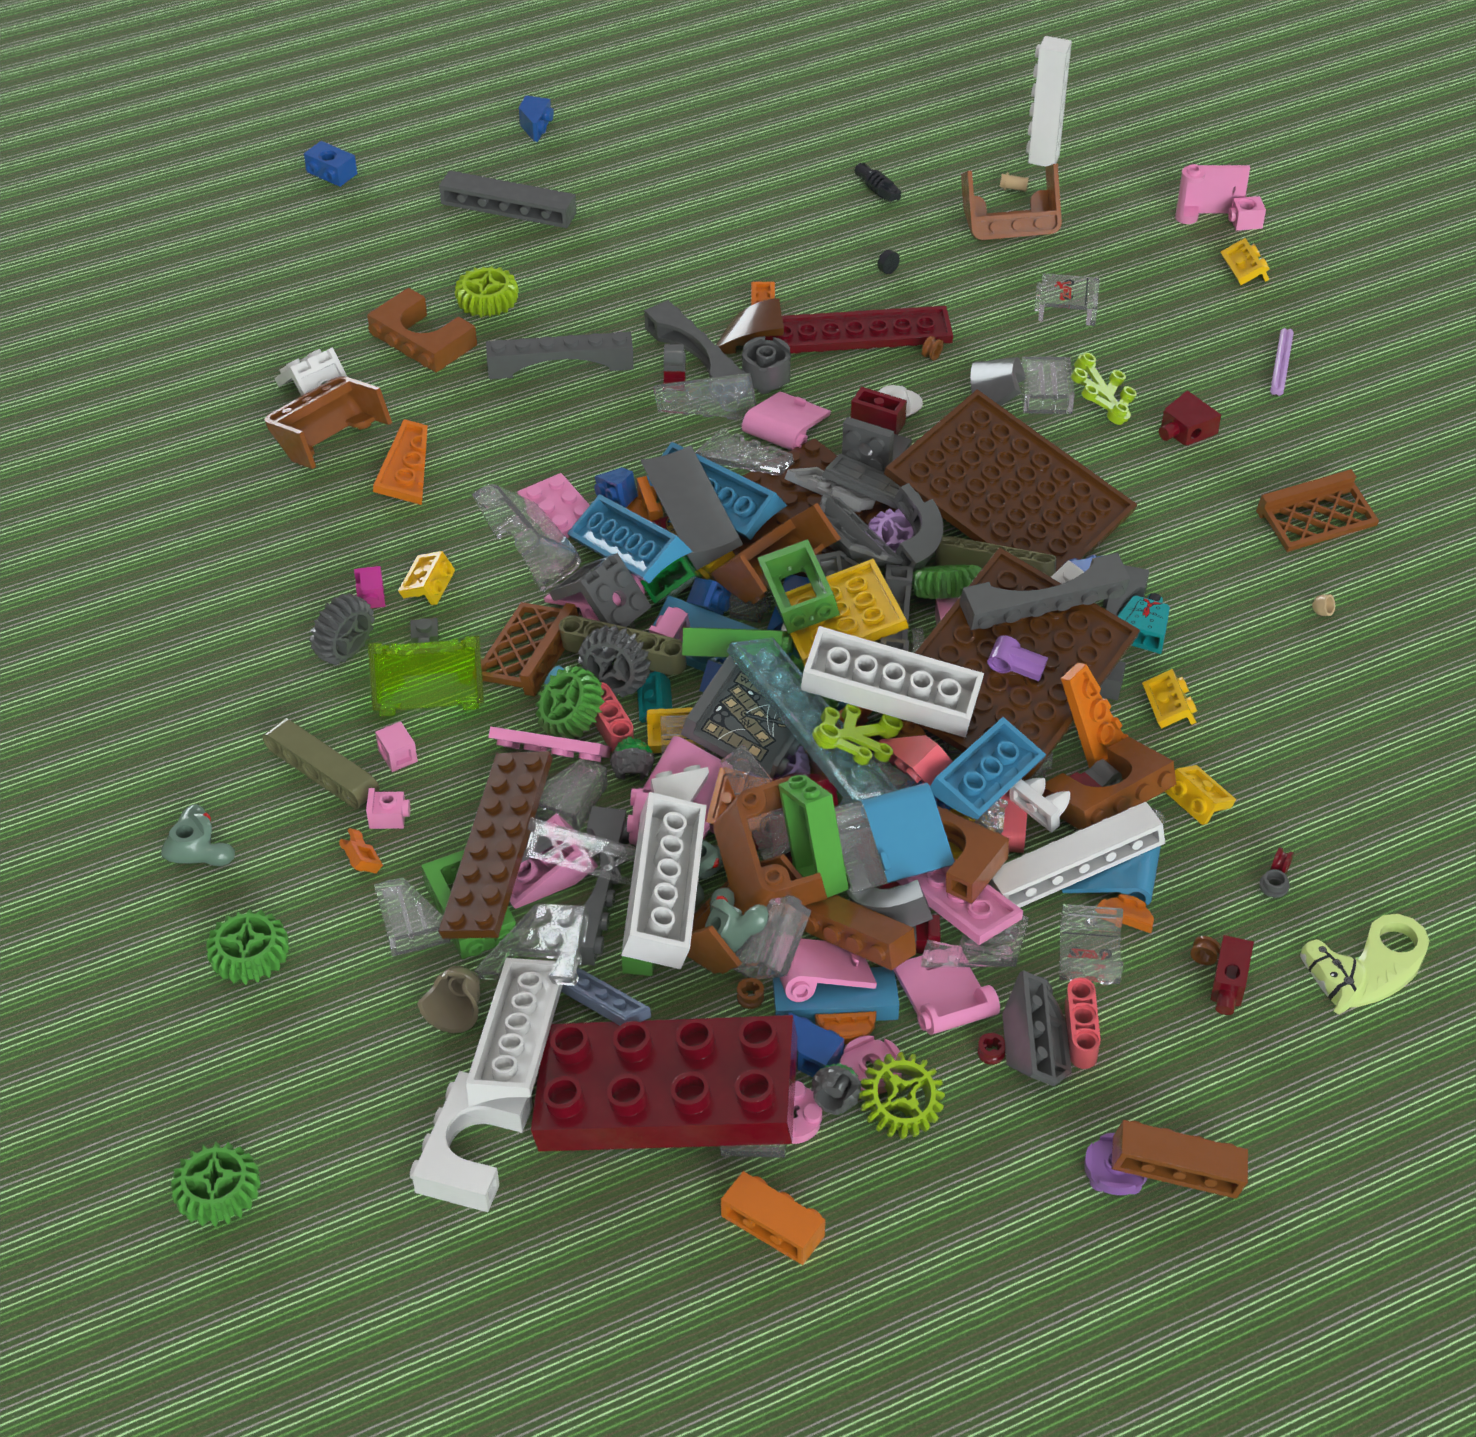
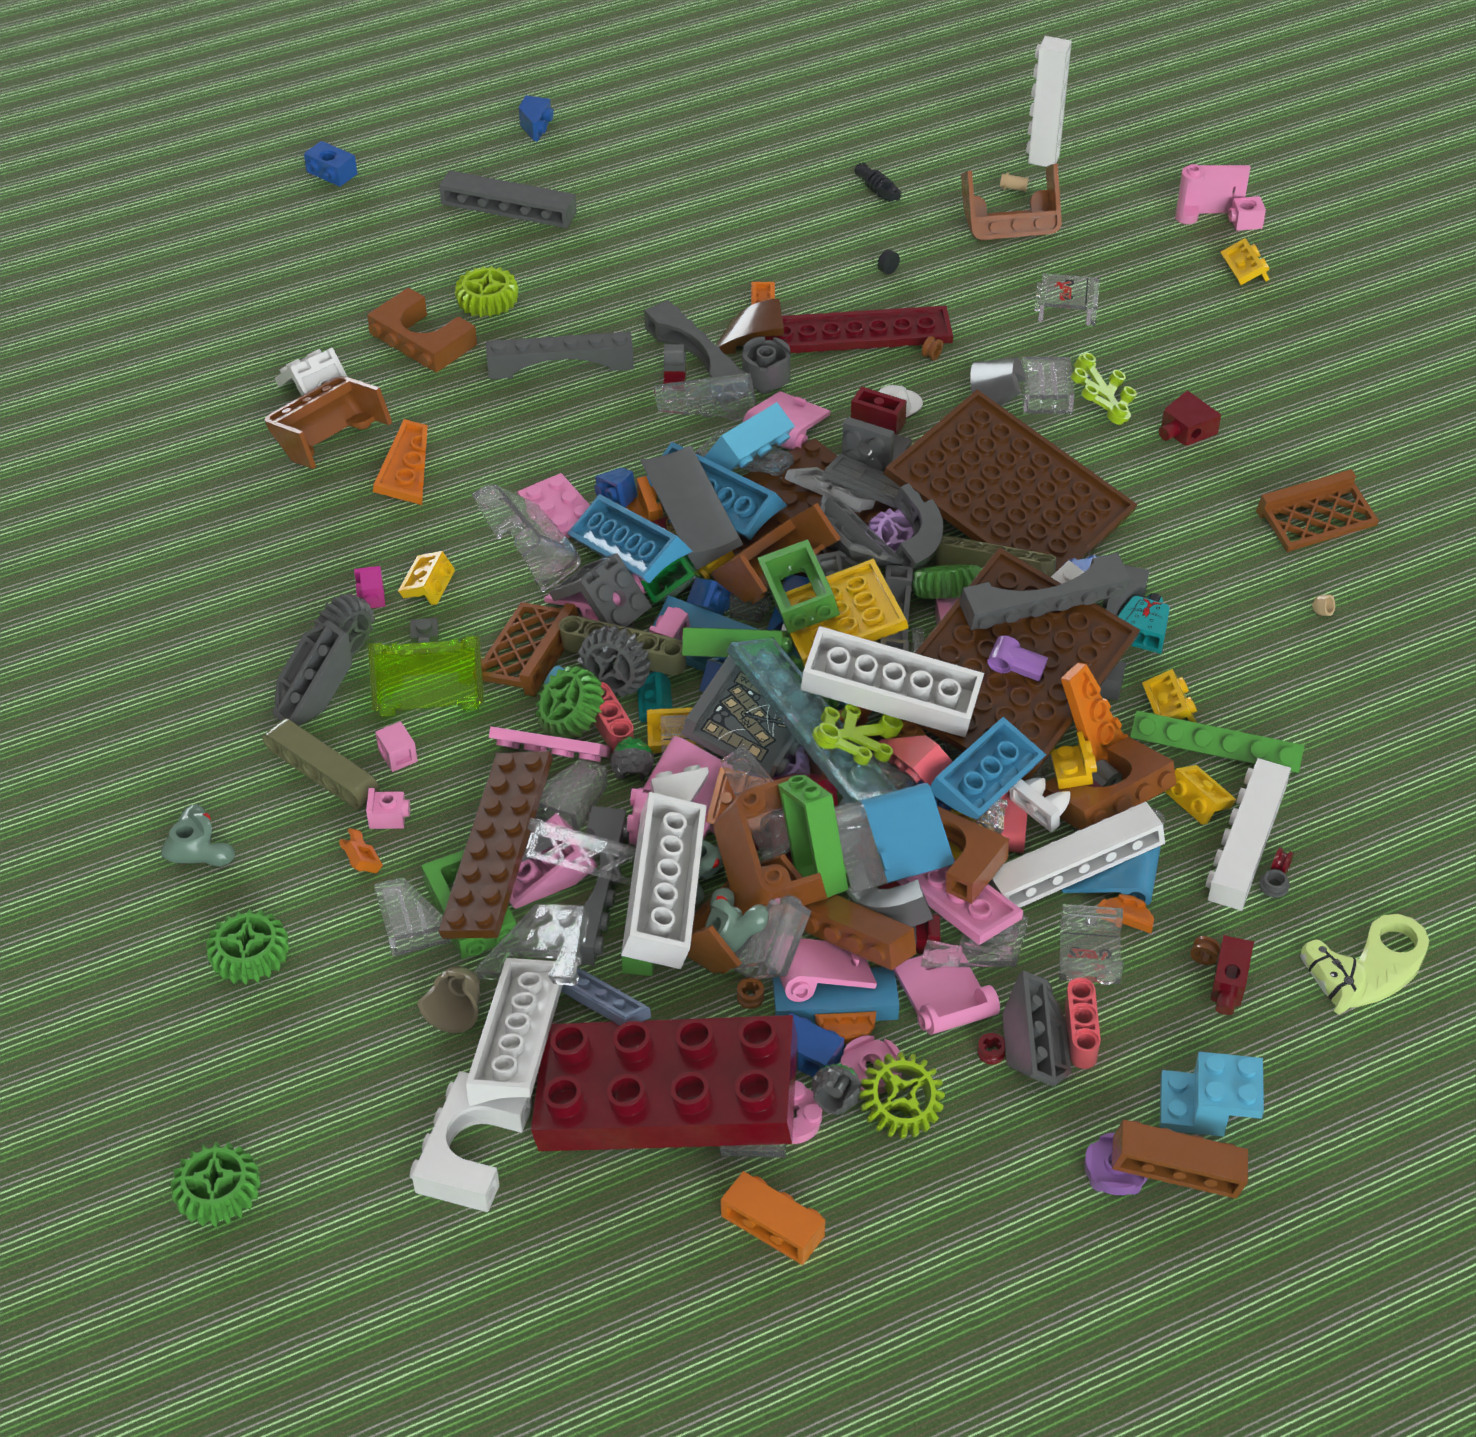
(312, 673): none -> dark grey wedge
(751, 438): none -> medium azure slope
(1074, 764): none -> yellow bracket
(1215, 740): none -> bright green plate
(1215, 1090): none -> medium azure bracket
(1248, 835): none -> white brick
(1281, 362): lavender axle -> none

